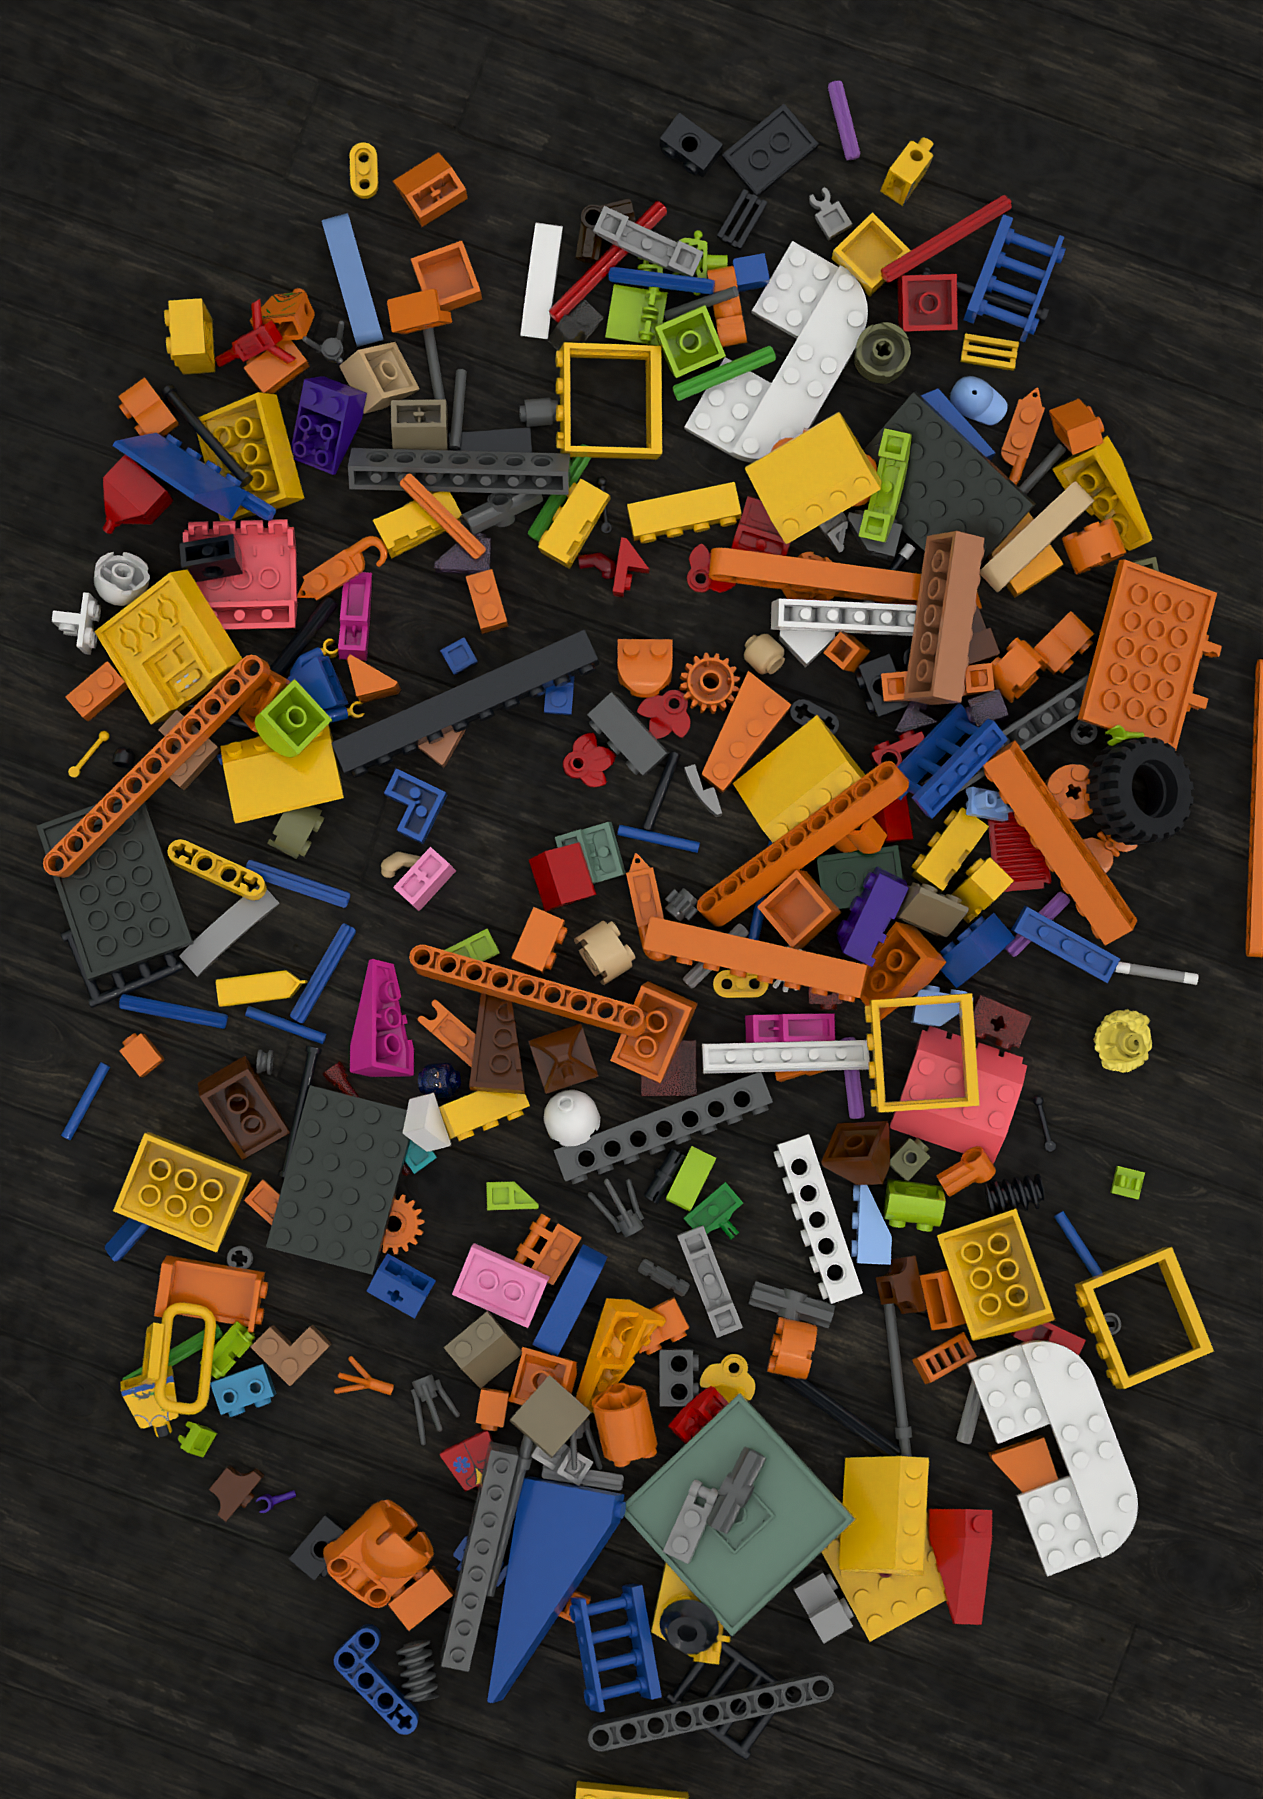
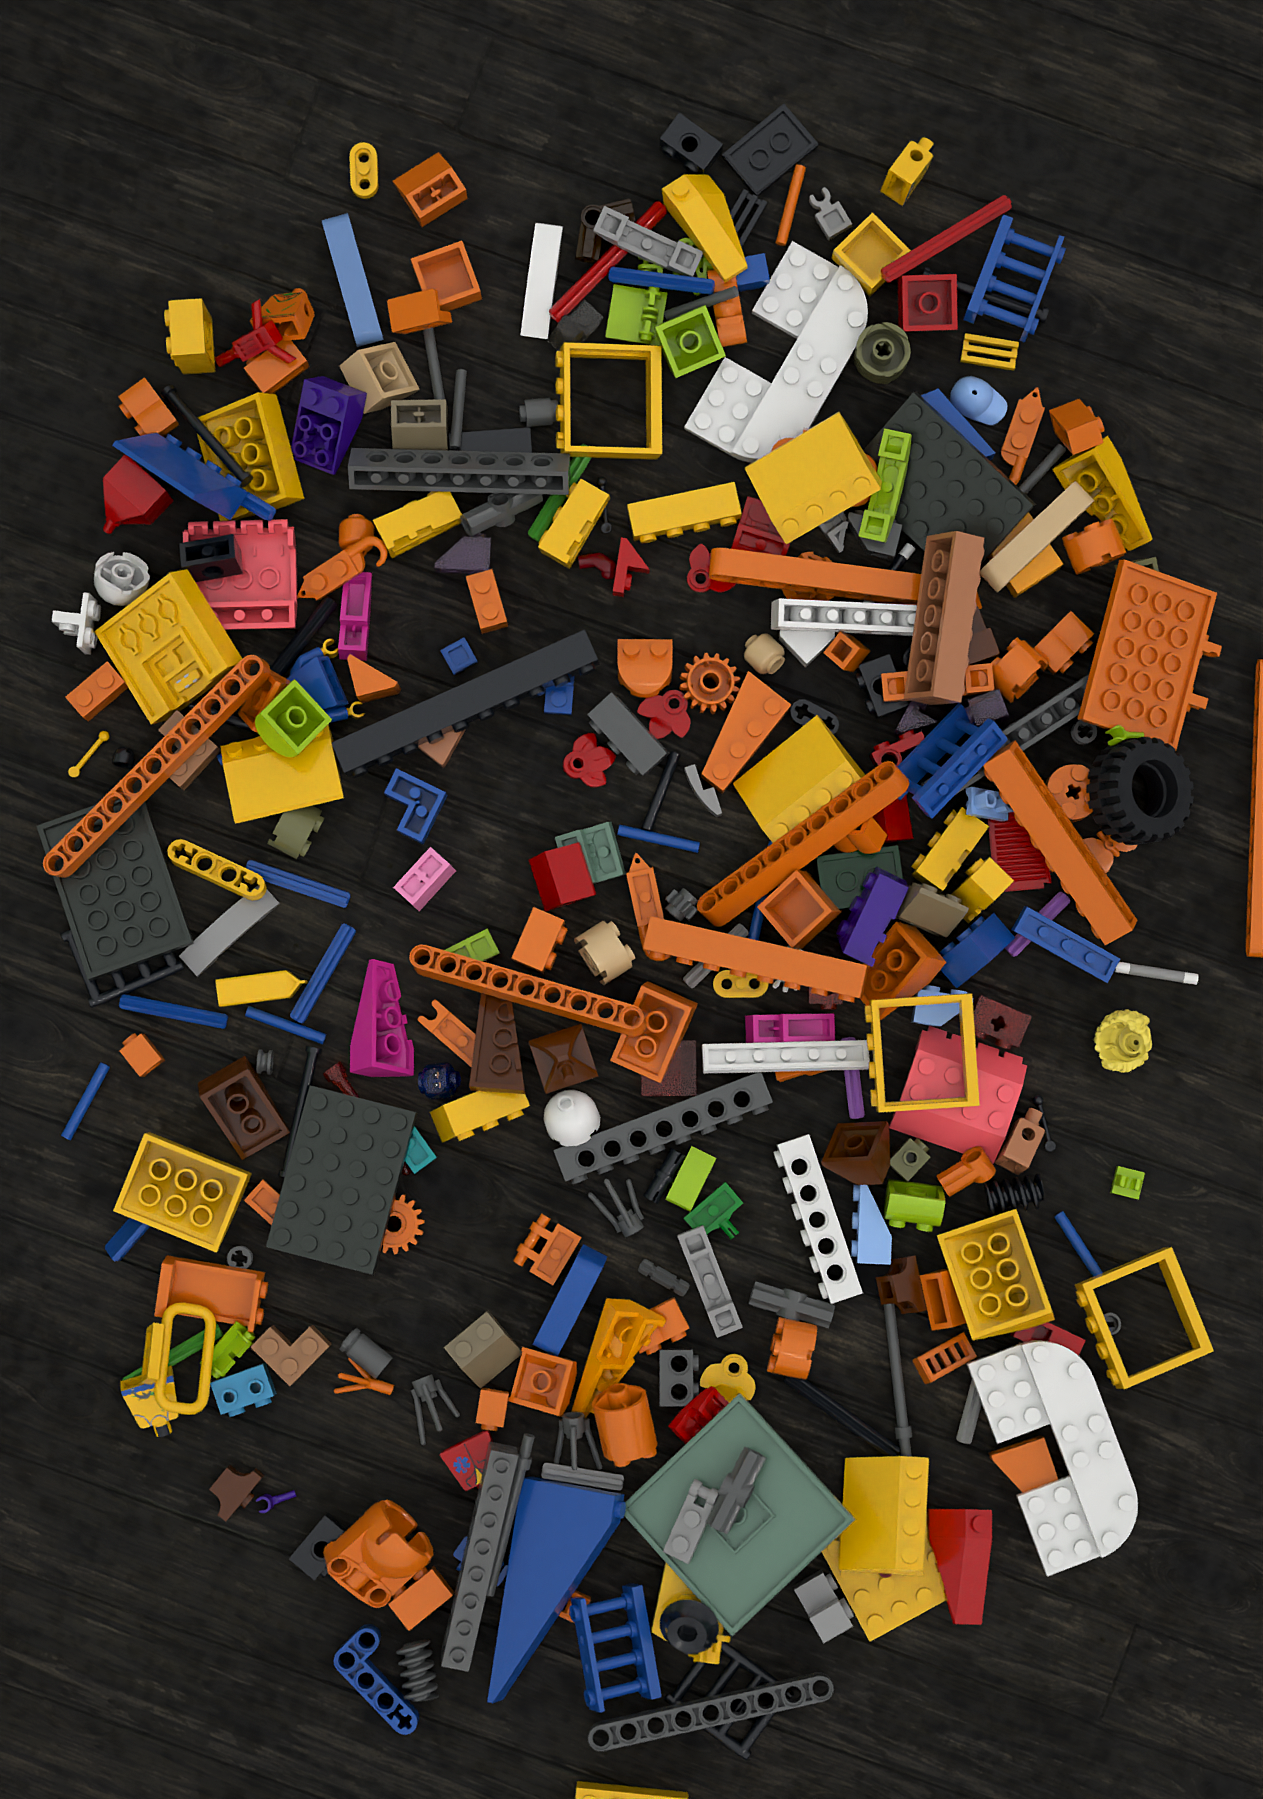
(197, 1440): lime tile -> none
(331, 348): dark grey plant -> none
(353, 530): none -> orange head
(365, 1353): none -> dark grey piece
(396, 861): tan arm -> none
(401, 1285): blue brick -> none
(425, 1123): white slope -> none
(442, 516): orange axle -> none
(500, 1285): bright pink plate -> none
(508, 1196): lime tile -> none
(550, 1416): dark tan slope -> none
(562, 1463): light grey slope -> none
(706, 219): none -> yellow wedge
(724, 373): bright green axle -> none
(790, 205): none -> orange bar
(844, 120): medium lavender axle -> none
(1016, 1151): none -> nougat torso

